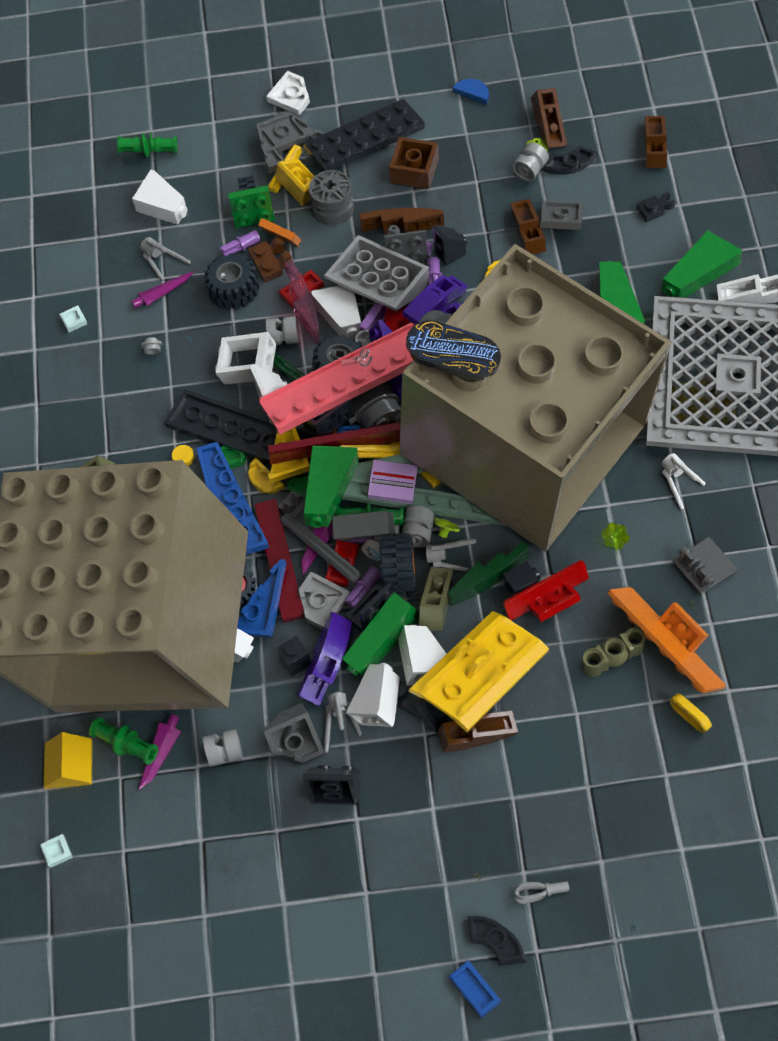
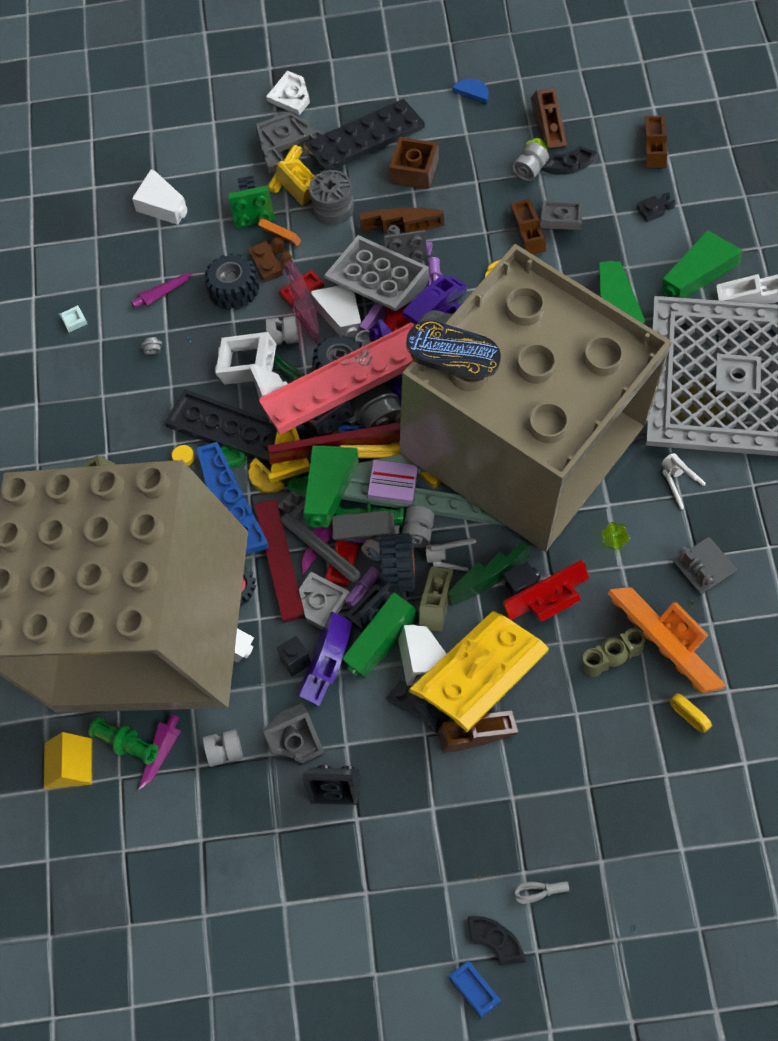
(56, 850): light aqua tile -> none
(147, 145): green piece -> none
(153, 249): light grey plant -> none
(240, 243): medium lavender axle -> none
(260, 613): blue wing -> none
(337, 706): light grey plant -> none
(376, 697): white slope -> none
(446, 526): lime plant -> none
(448, 244): black slope -> none

